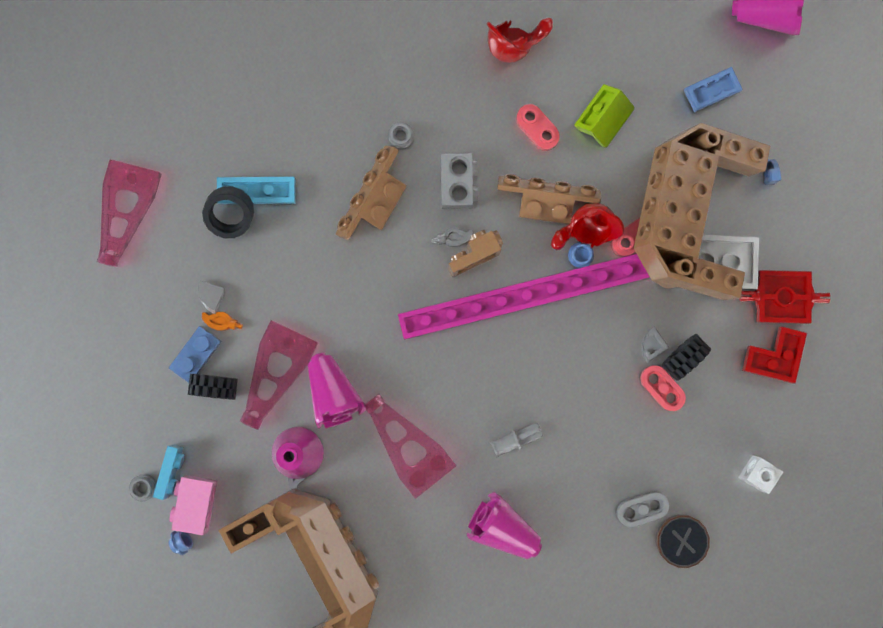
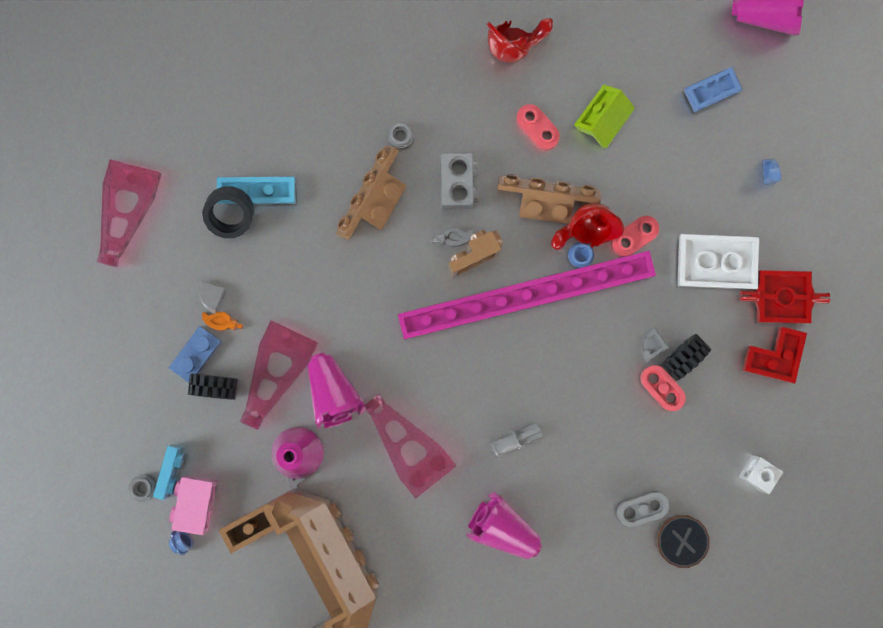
(679, 203): medium nougat wedge -> none

